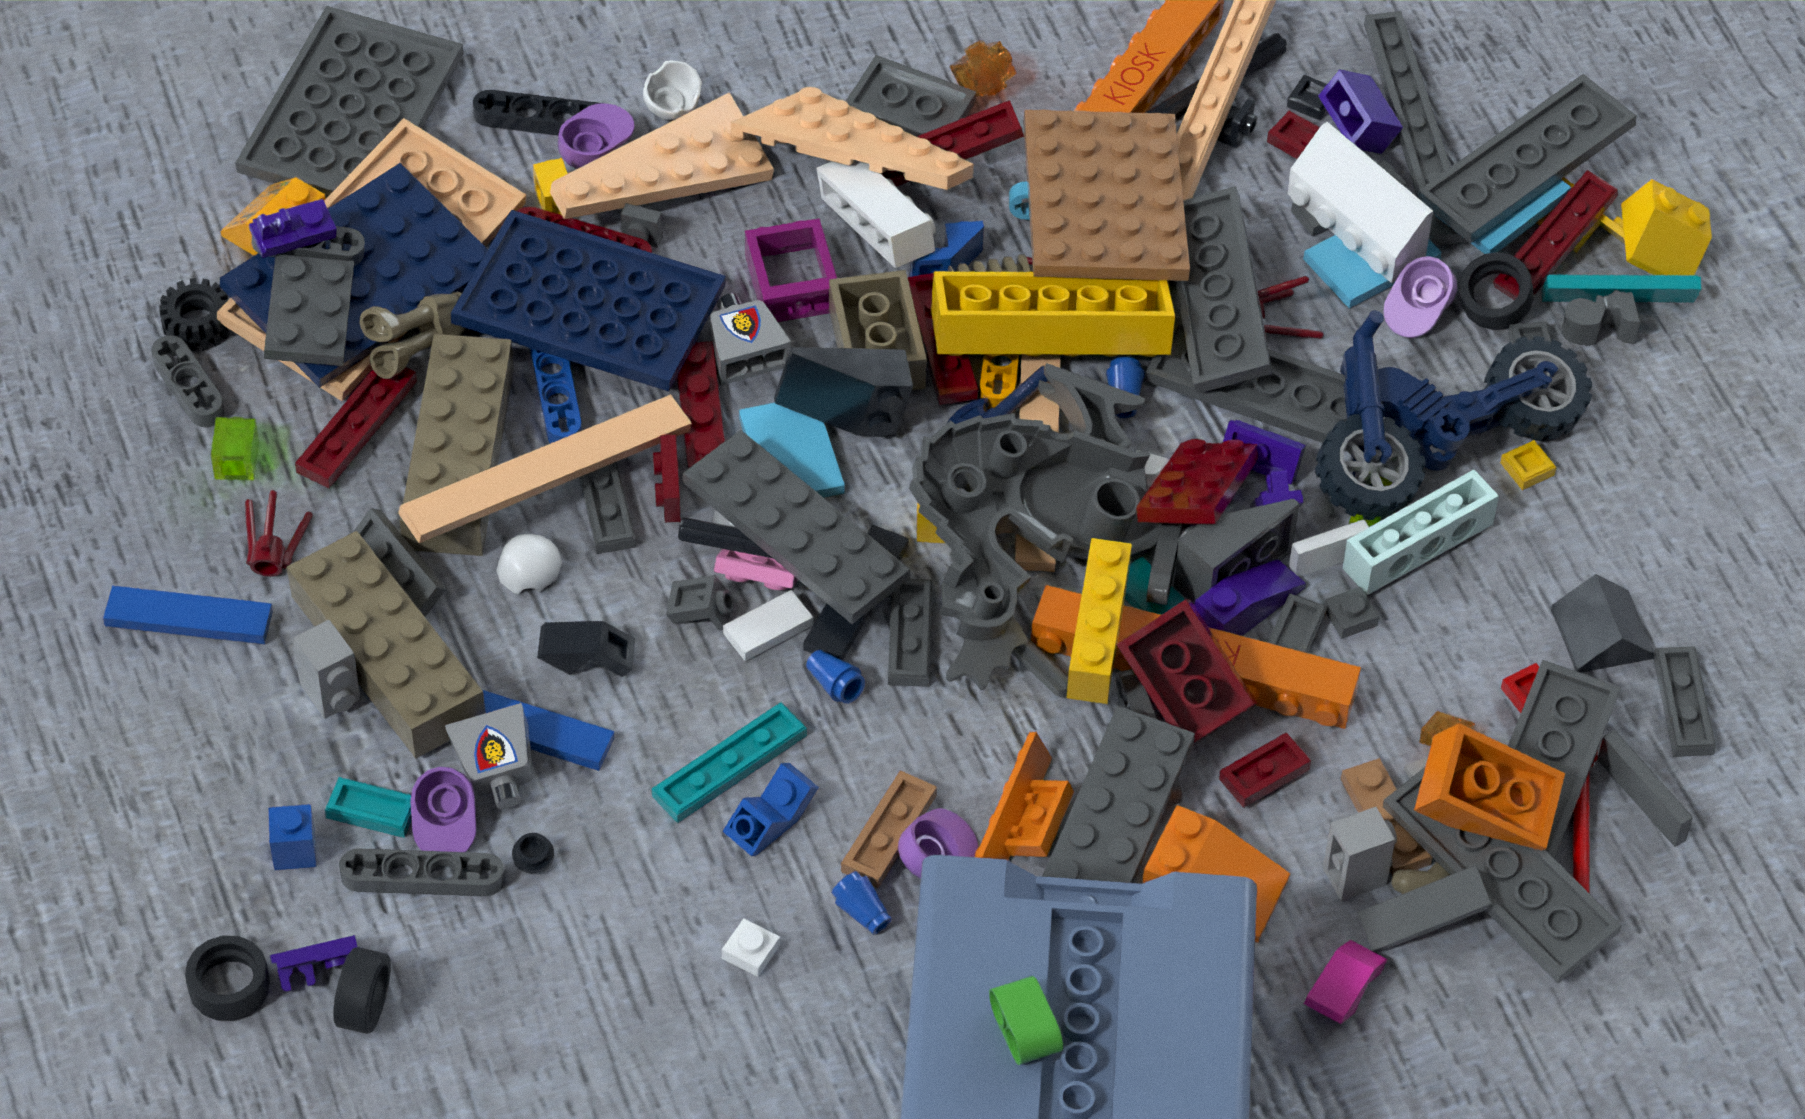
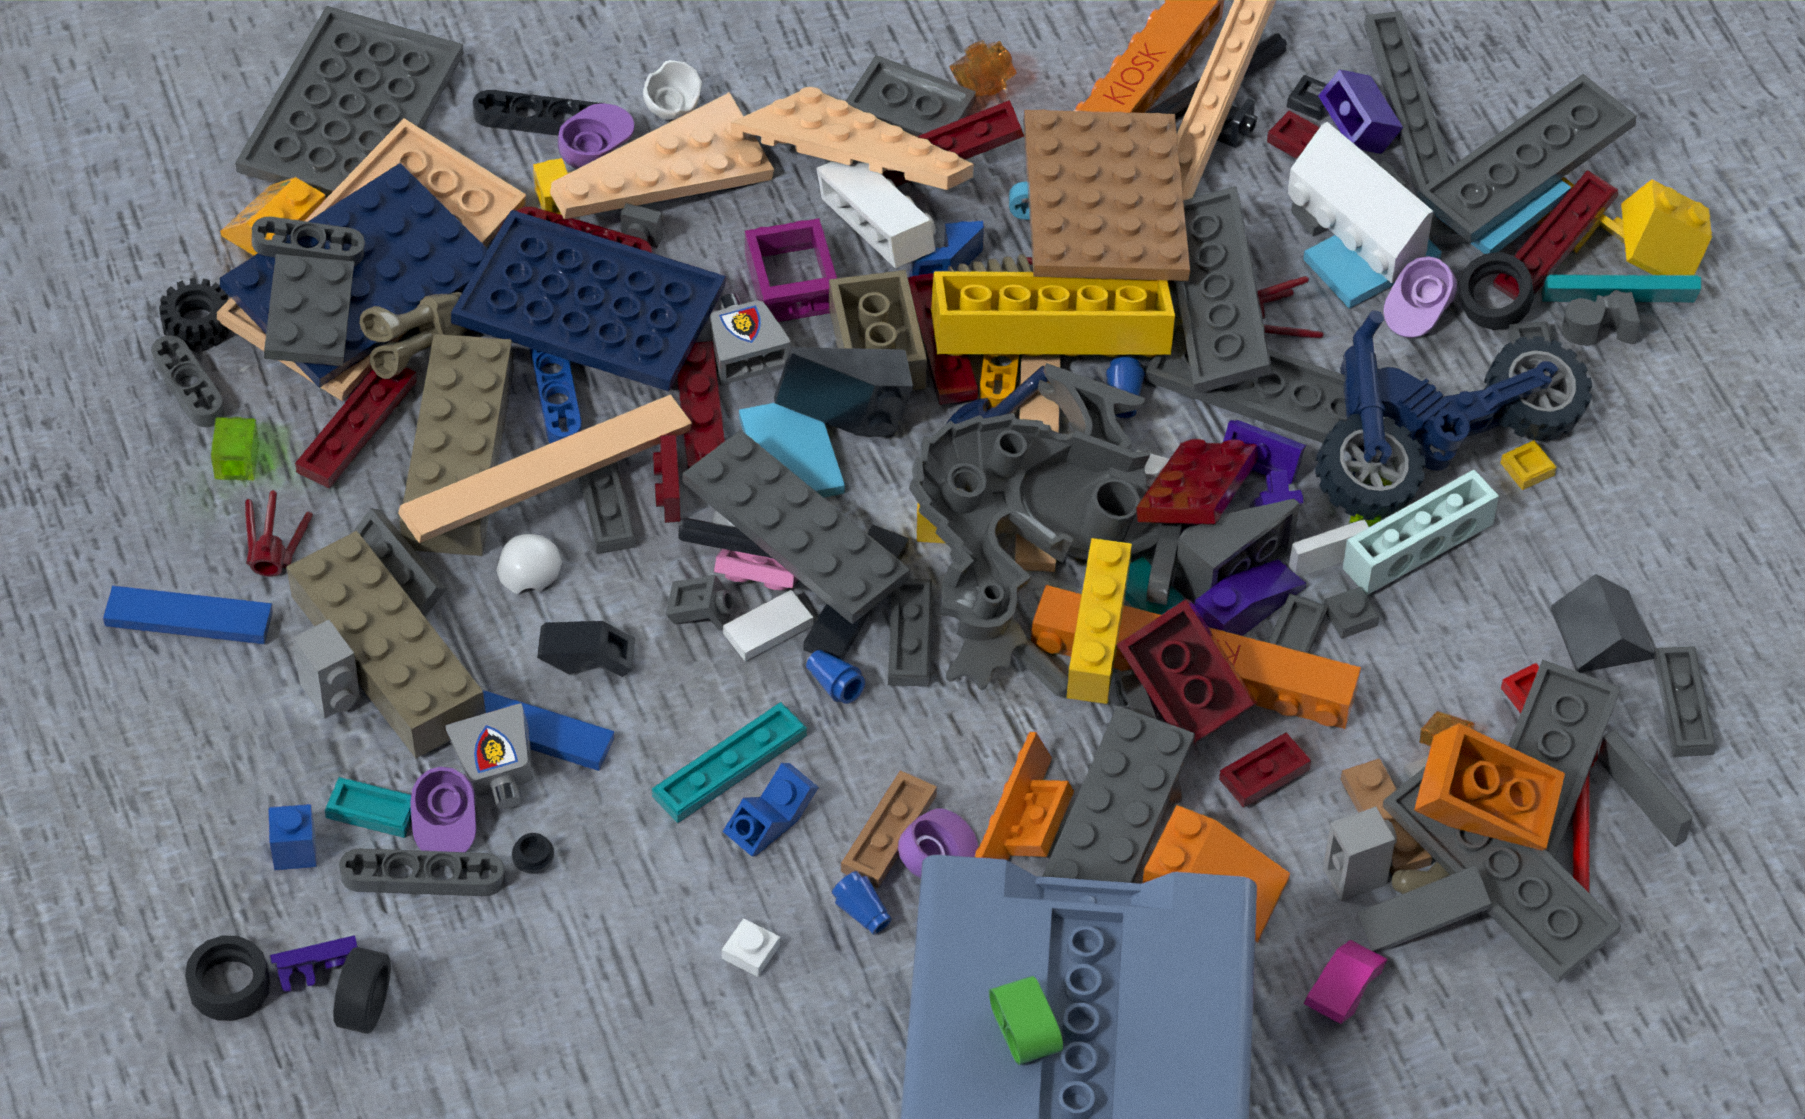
(292, 228): dark purple plate -> none

